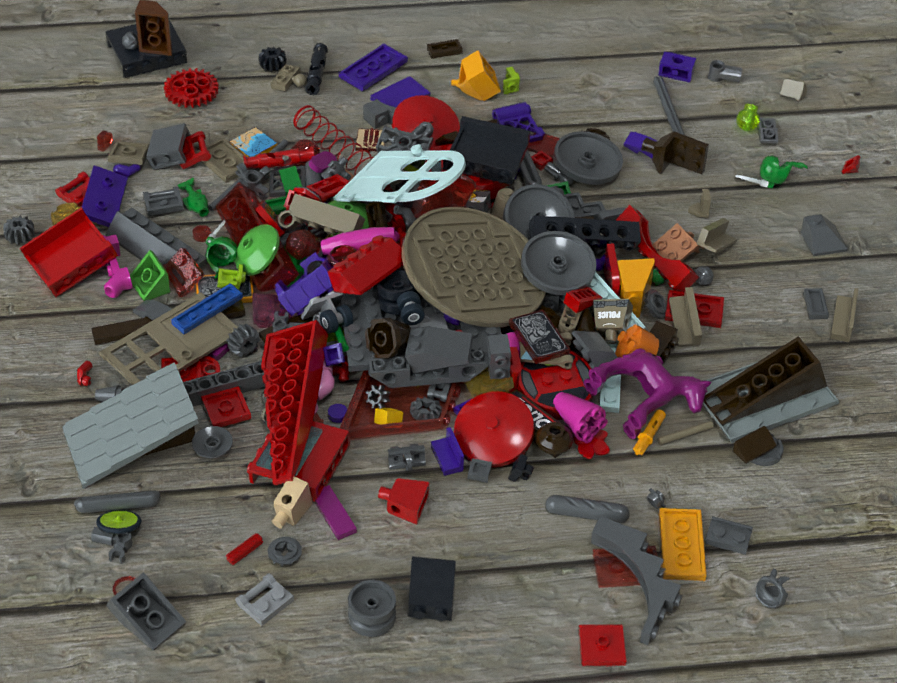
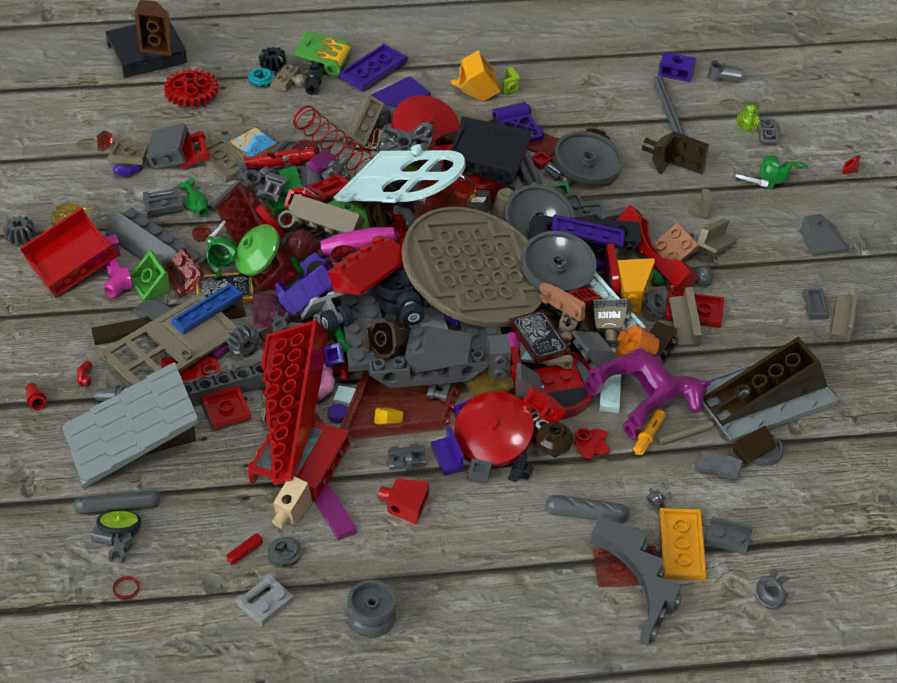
(35, 397): none -> red cone
(76, 195): red plate -> none
(103, 195): dark purple plate -> none
(130, 40): dark grey piece -> none
(145, 611): dark grey slope -> none
(212, 442): dark grey dish -> none
(228, 276): lime bracket -> none
(255, 75): none -> teal gear
(276, 181): none -> flat silver piece
(326, 50): none -> bright green door
(343, 395): none -> light aqua tile
(364, 120): none -> dark tan panel
(374, 393): dark grey gear -> none
(424, 414): dark grey gear -> none
(432, 588): black slope -> none
(444, 48): dark brown tile -> none
(525, 379): none -> dark grey slope
(547, 406): none -> red slope
(562, 301): none -> nougat hinge
(580, 415): dark pink cone -> none
(589, 231): none -> dark purple tile
(602, 645): red plate -> none
(634, 143): dark purple slope -> none
(723, 465): none -> flat silver slope
(794, 89): tile -> none

